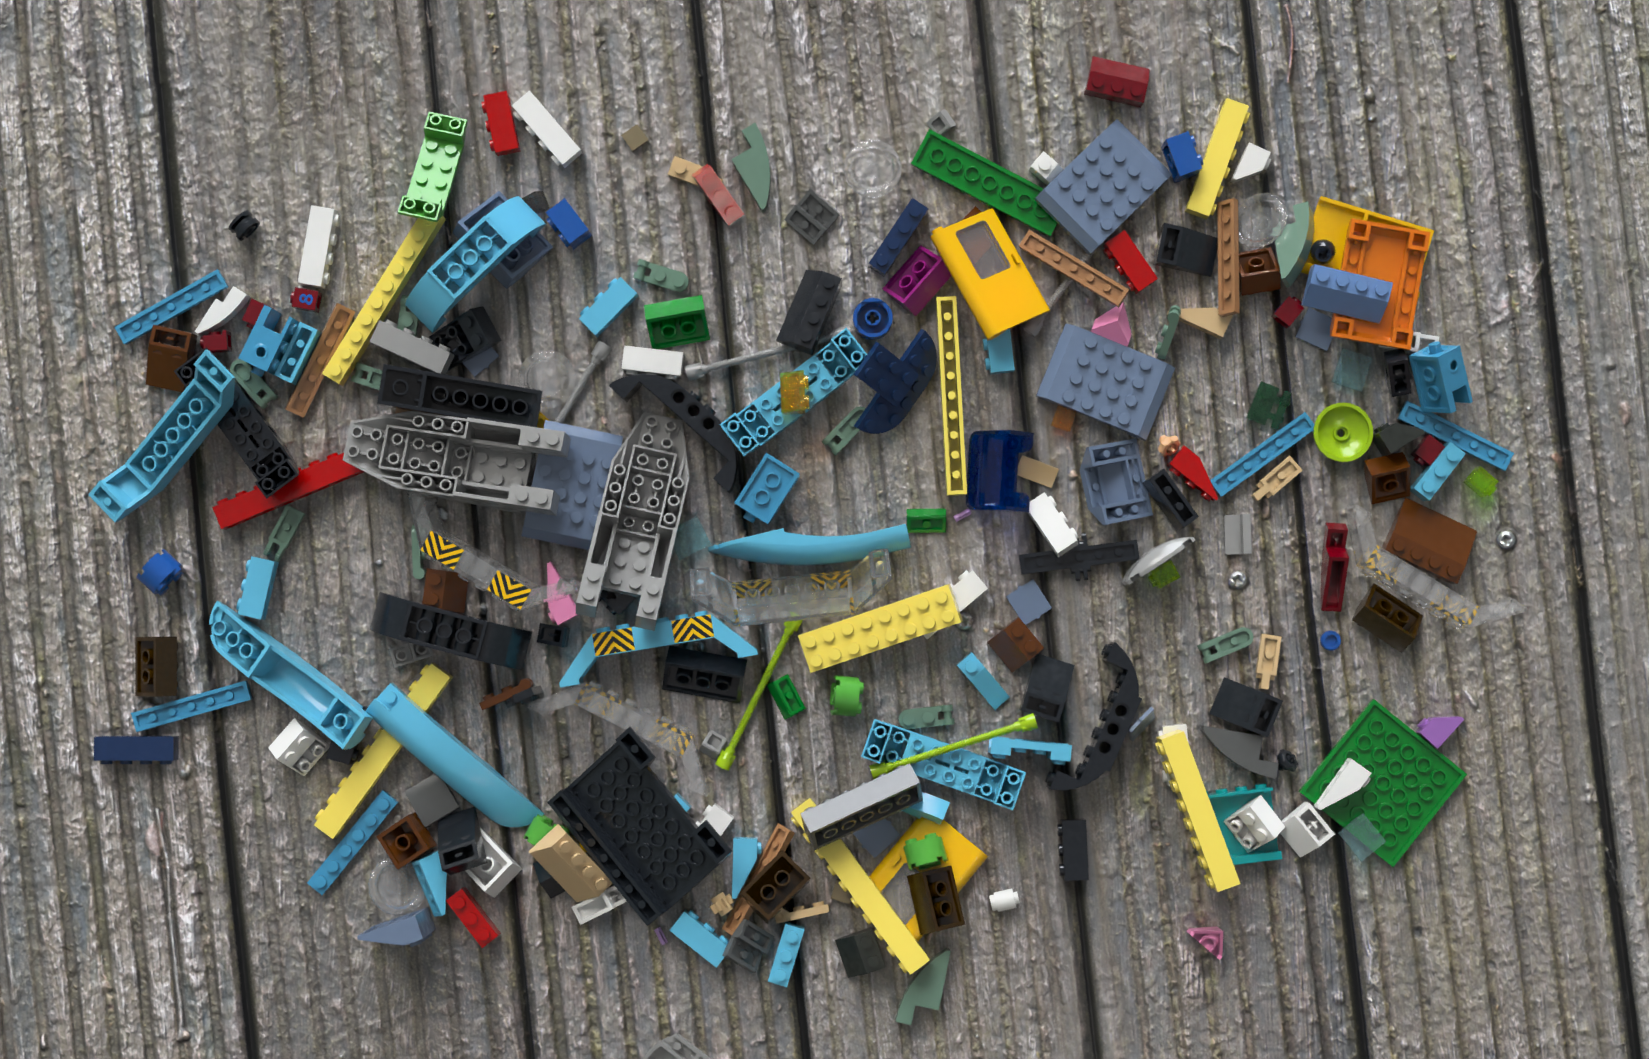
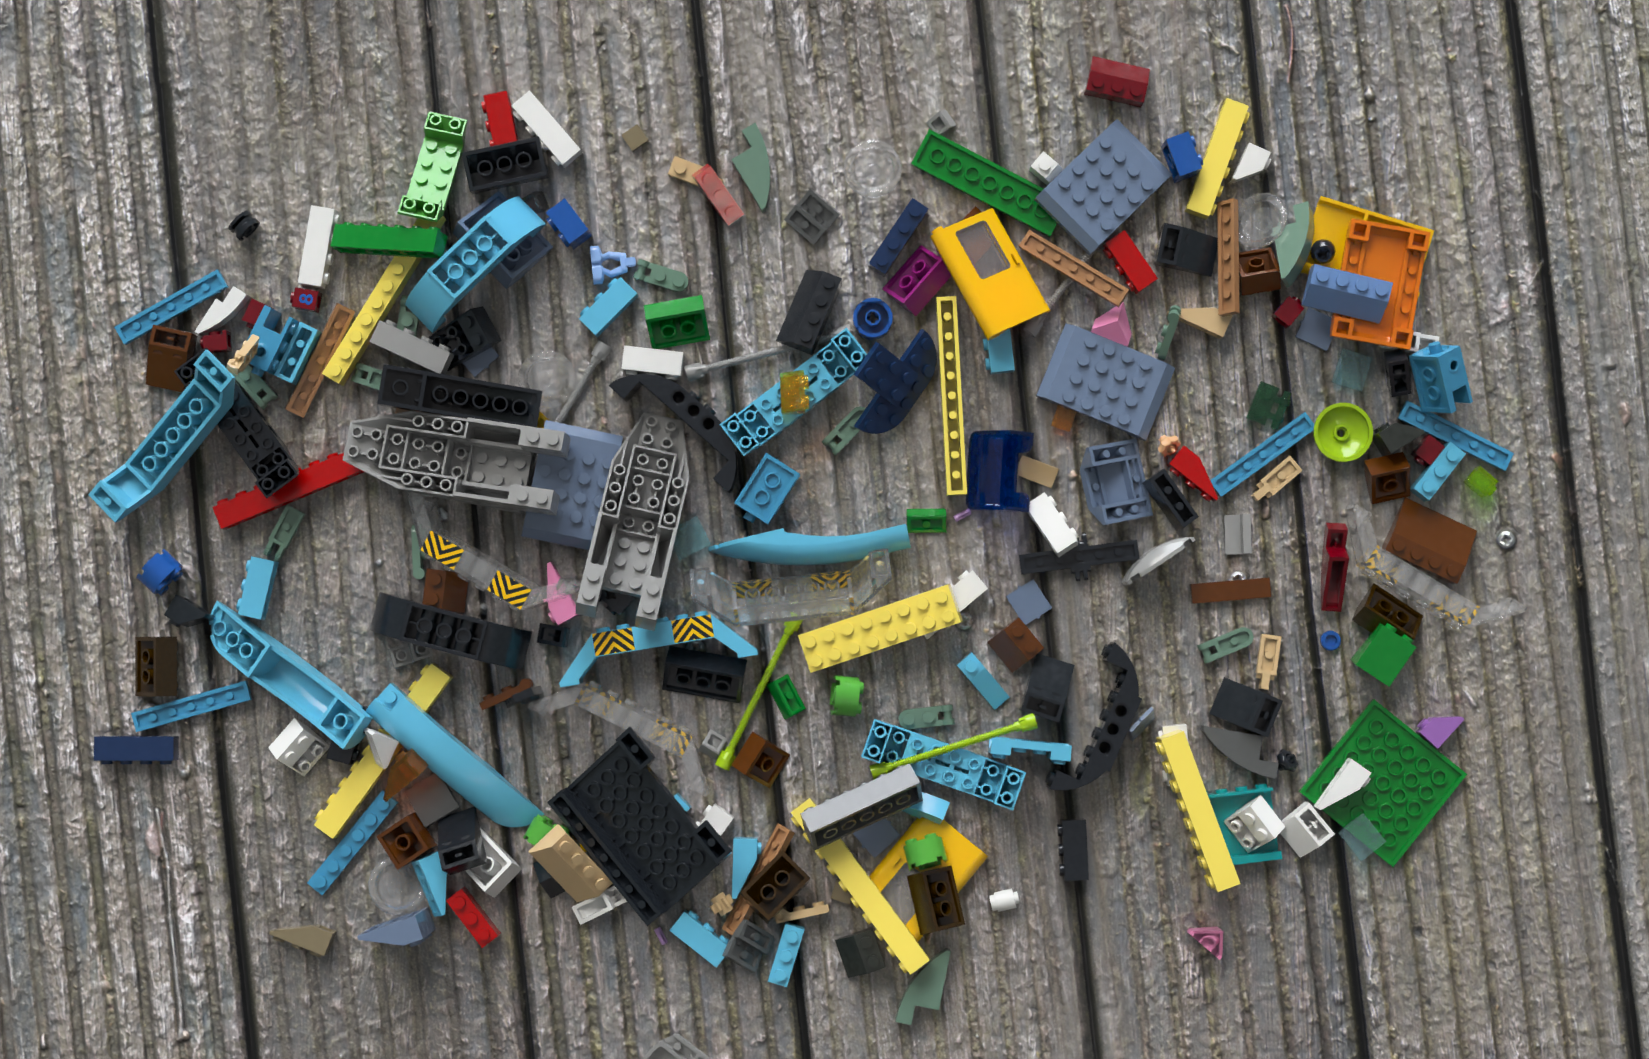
(186, 613): none -> black slope
(244, 355): none -> tan hinge
(311, 937): none -> dark tan slope
(381, 746): none -> white slope
(389, 240): none -> green brick
(405, 770): none -> clear orange slope
(505, 165): none -> black slope
(599, 271): none -> light blue piece
(760, 760): none -> reddish brown slope
(1163, 575): clear neon green brick -> none
(1230, 590): none -> reddish brown tile
(1384, 653): none -> green slope

